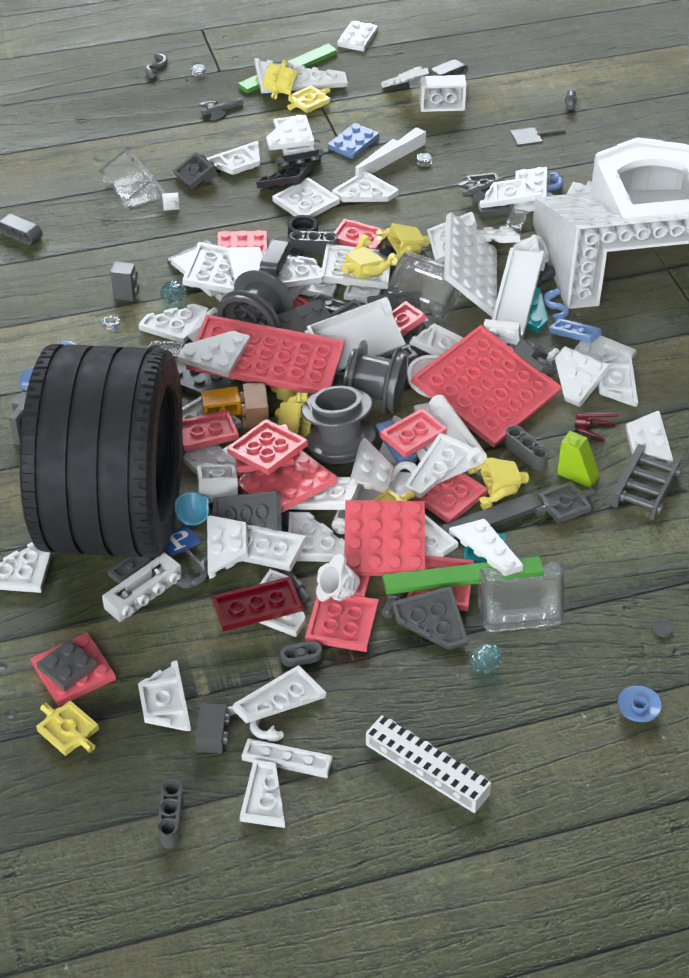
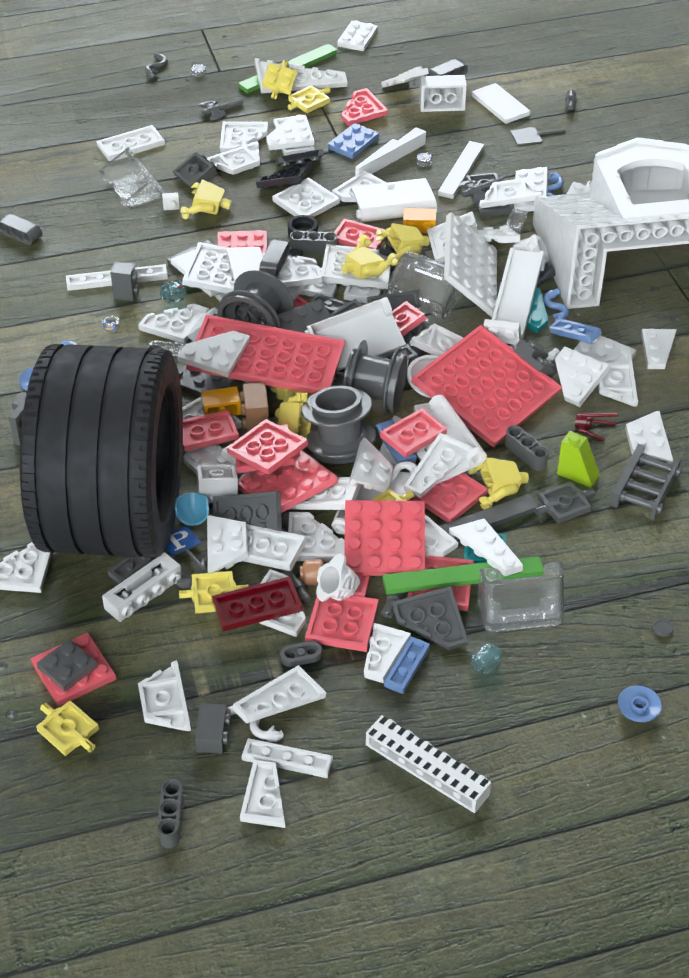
(103, 278): none -> white tile
(136, 140): none -> white tile
(207, 199): none -> light yellow torso
(208, 585): none -> light yellow plate
(241, 133): none -> white plate
(309, 571): none -> nougat head
(362, 108): none -> coral plate
(384, 651): none -> white wing
(389, 199): none -> white door
(407, 665): none -> medium blue plate
(420, 218): none -> brick
(461, 169): none -> white tile
(500, 103): none -> white tile
(657, 346): none -> white wing

